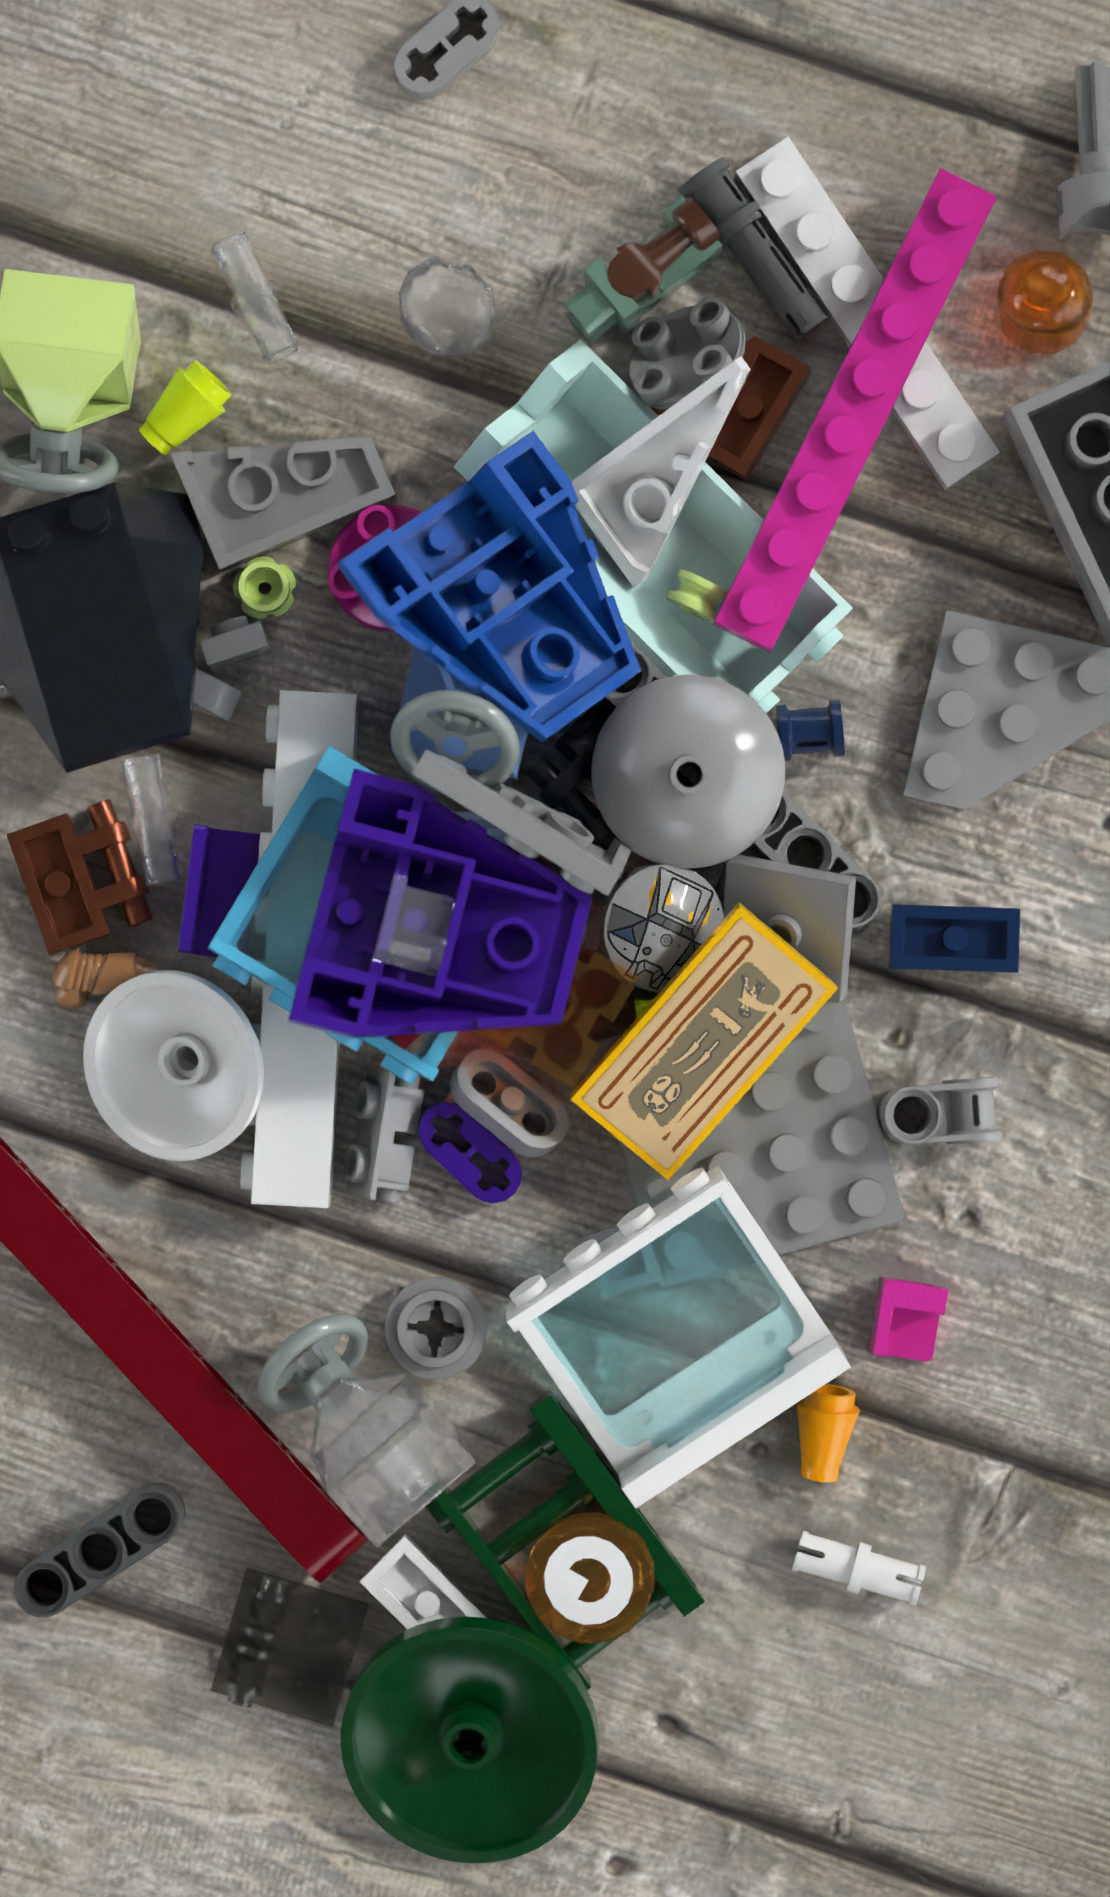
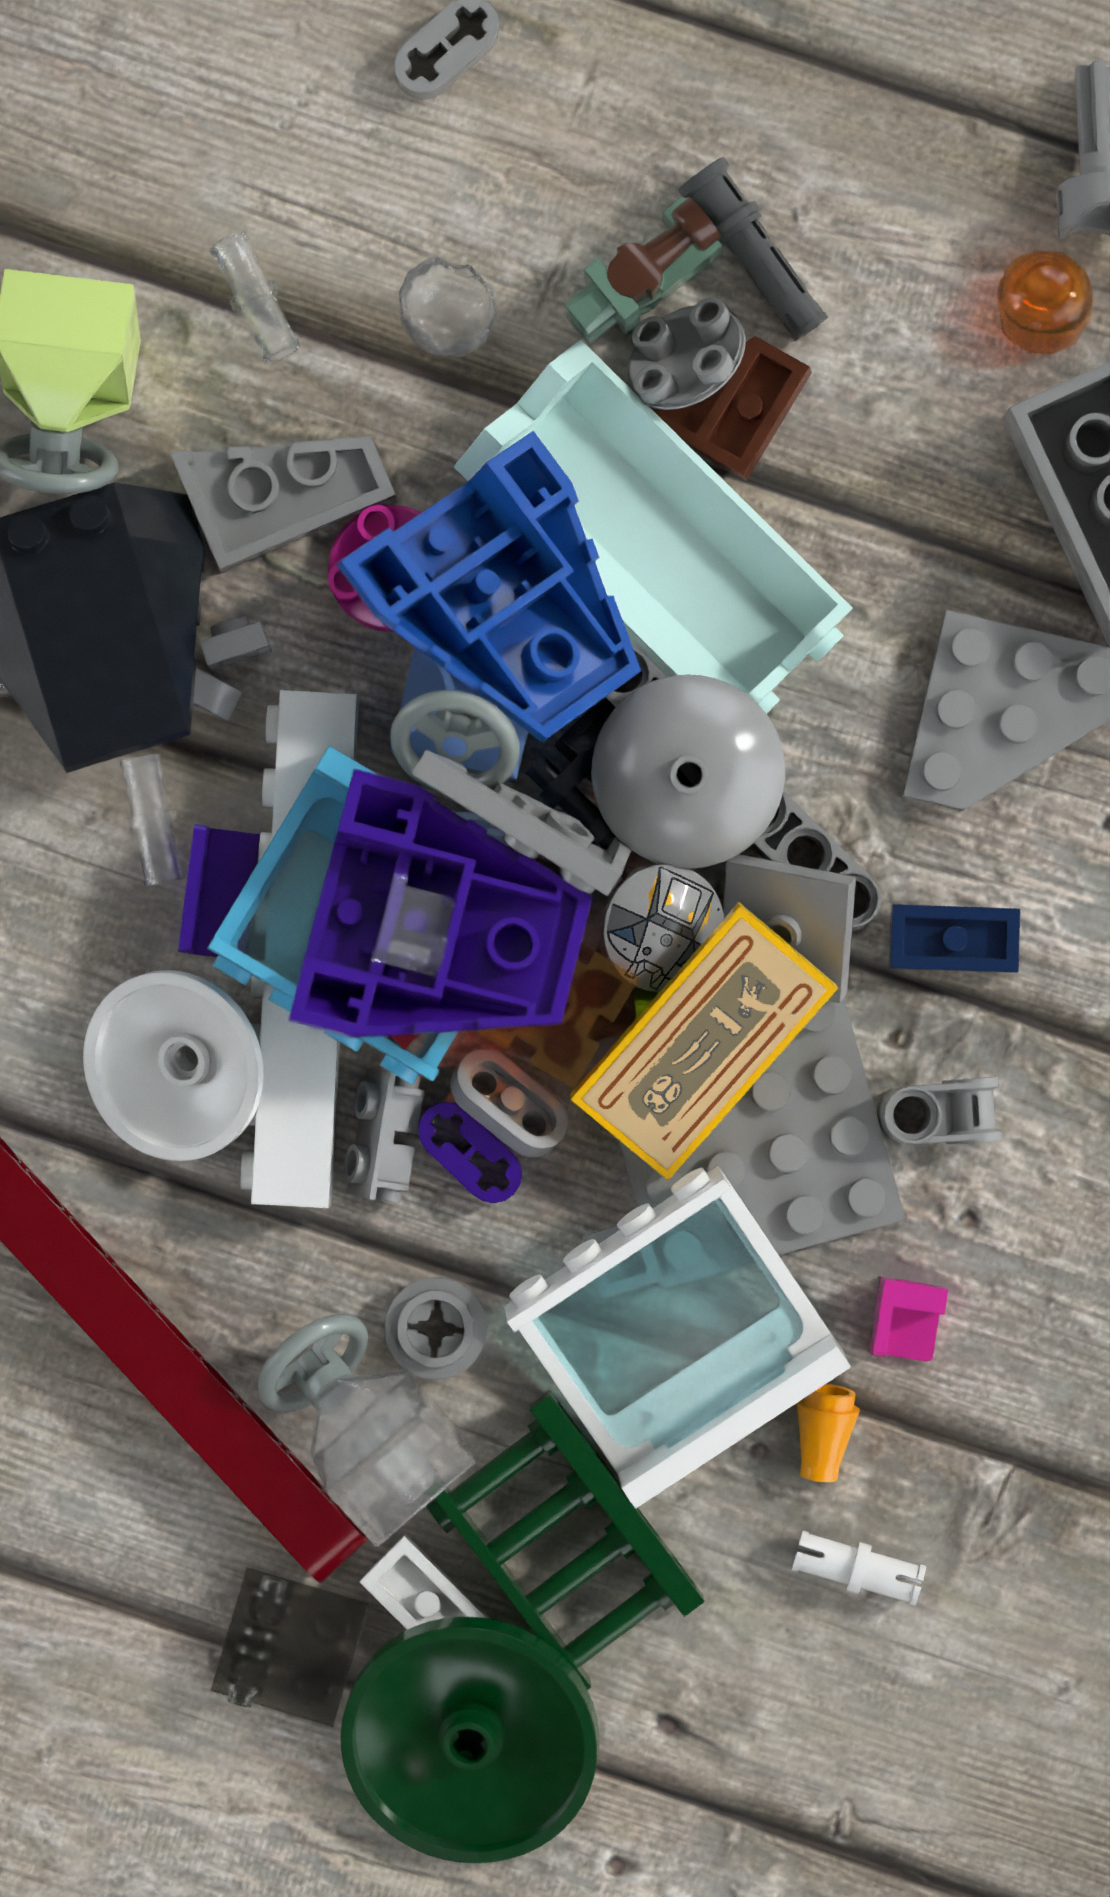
(61, 884): copper plate -> none
(77, 1571): dark grey beam -> none
(99, 974): medium nougat arm -> none
(185, 407): neon yellow cone -> none
(257, 572): yellowish green plate -> none
(590, 1578): clear orange tile -> none
(645, 481): white wing -> none
(697, 595): yellowish green bush -> none
(811, 730): dark blue bush -> none
(845, 287): white plate -> none
(854, 411): dark pink plate -> none

